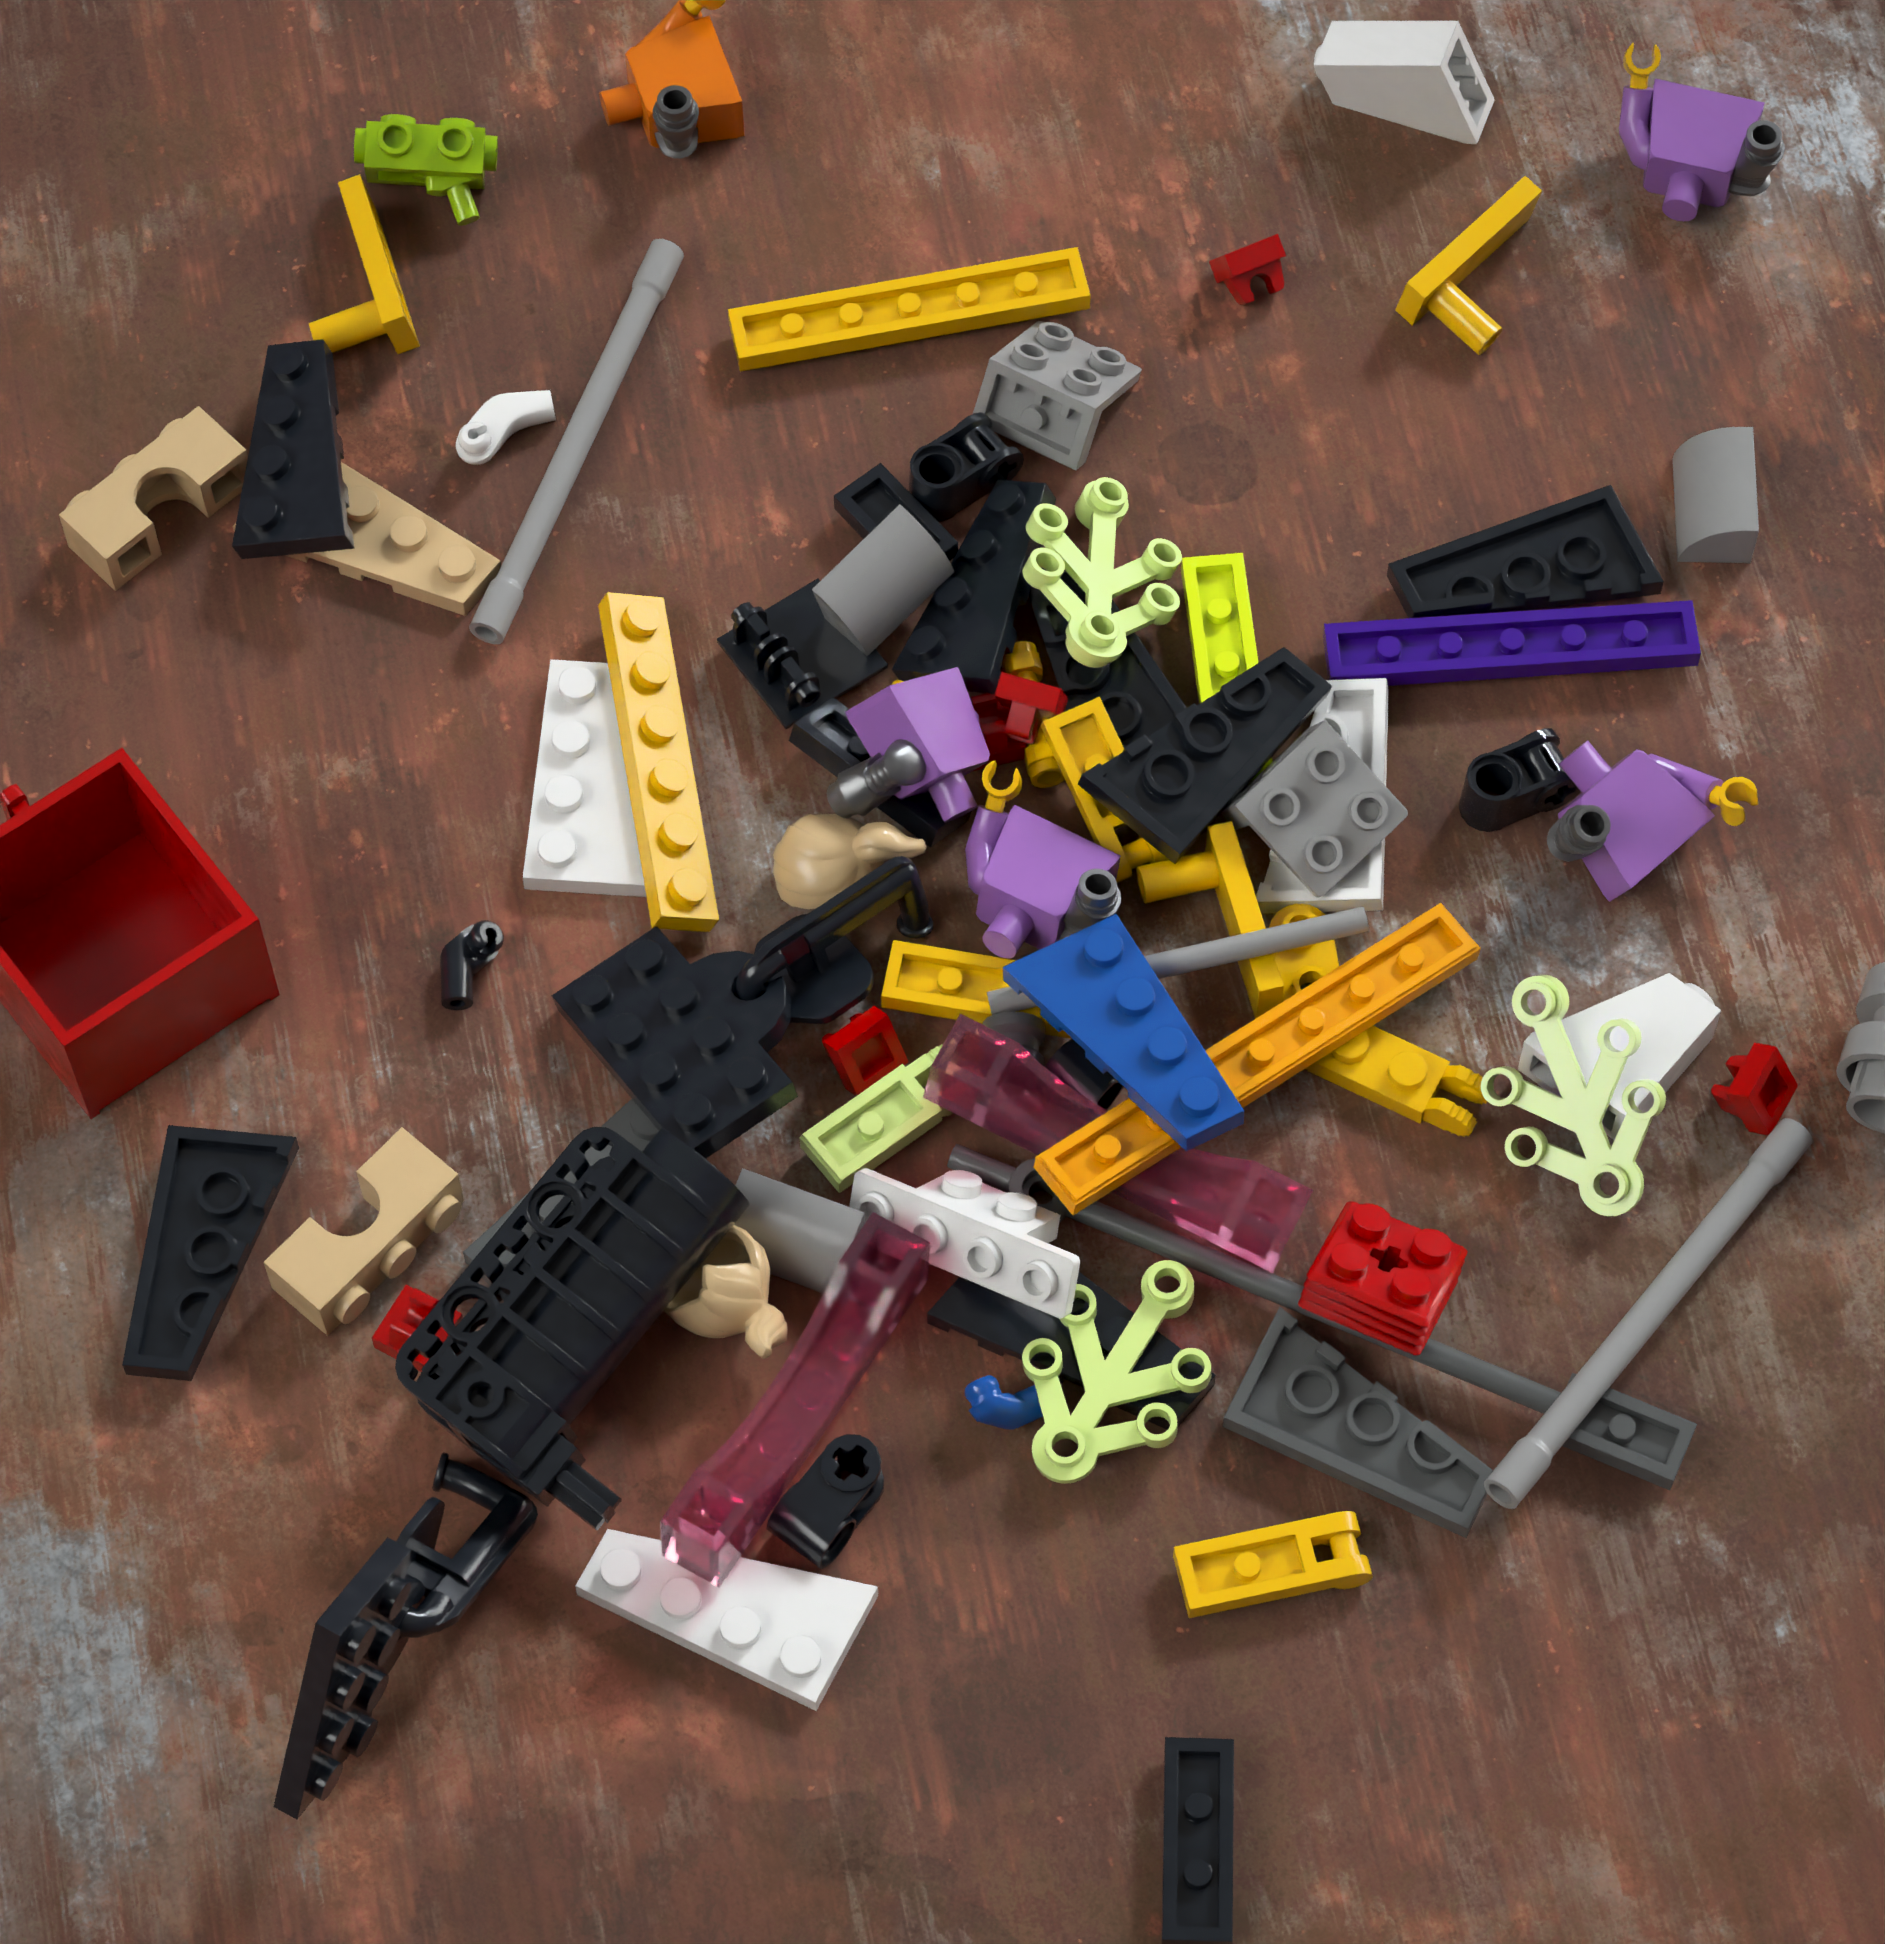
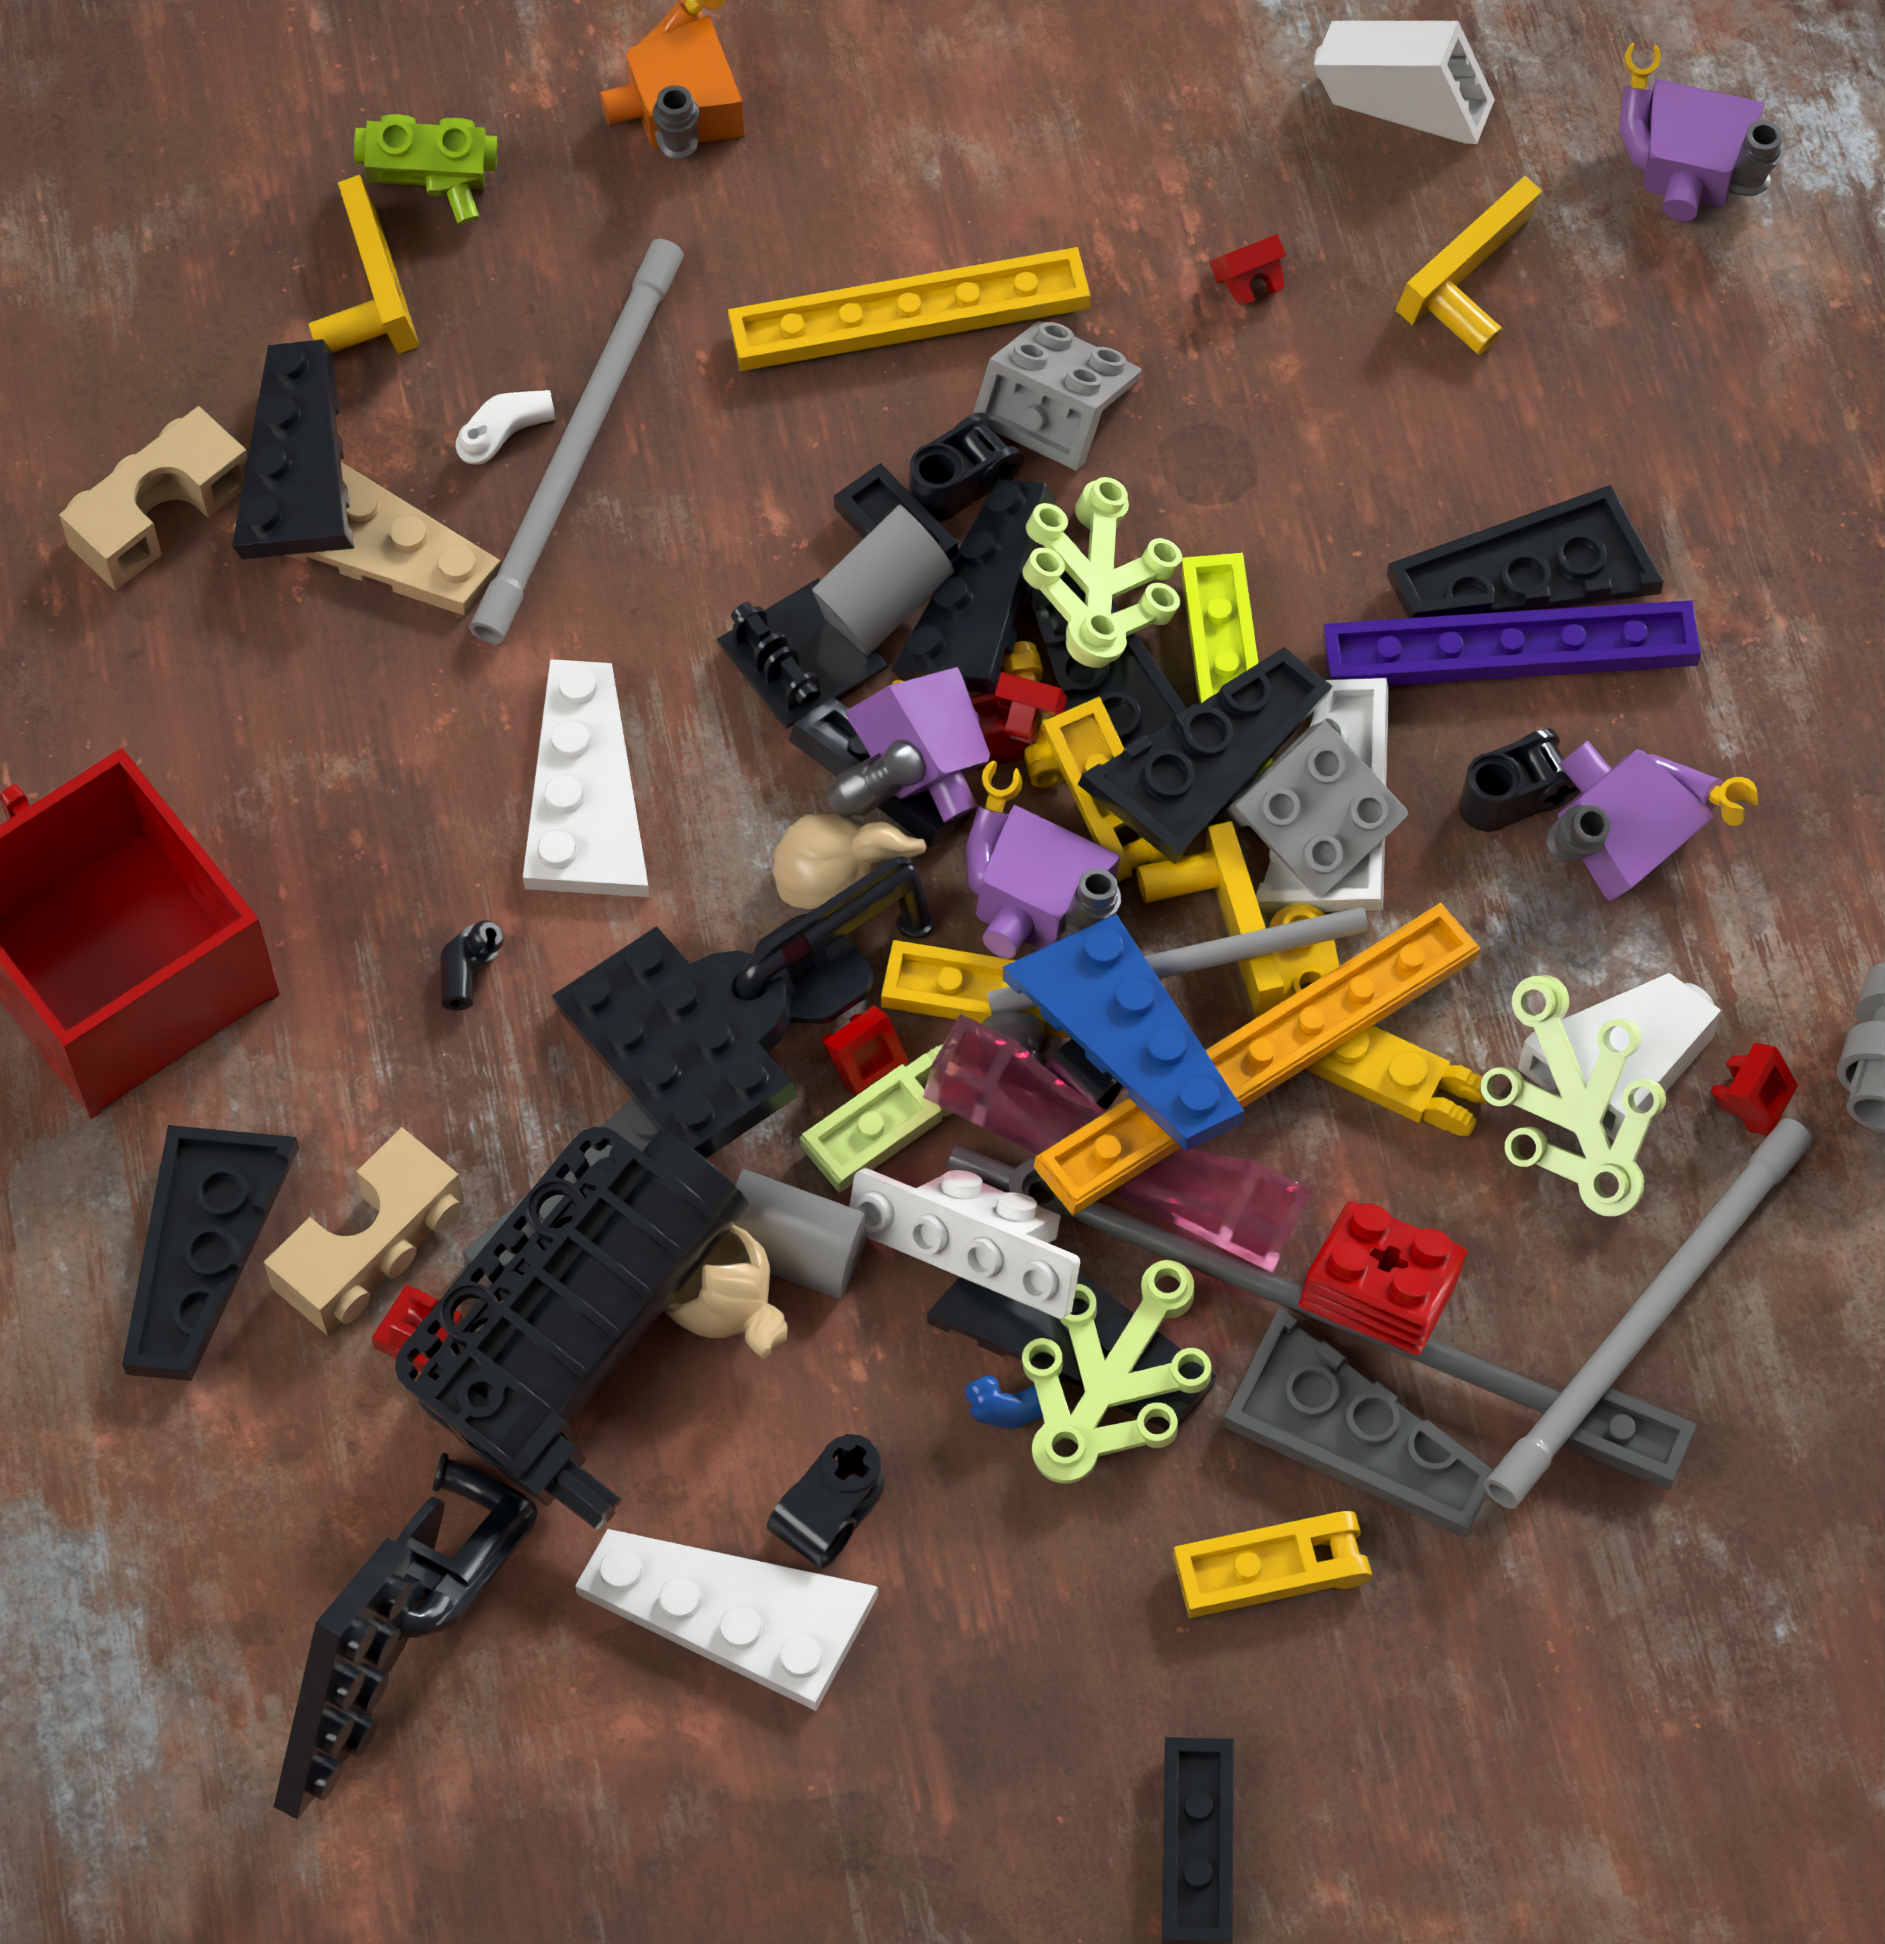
(658, 763): yellow plate -> none
(750, 1472): clear pink arch -> none
(1716, 497): light grey brick -> none

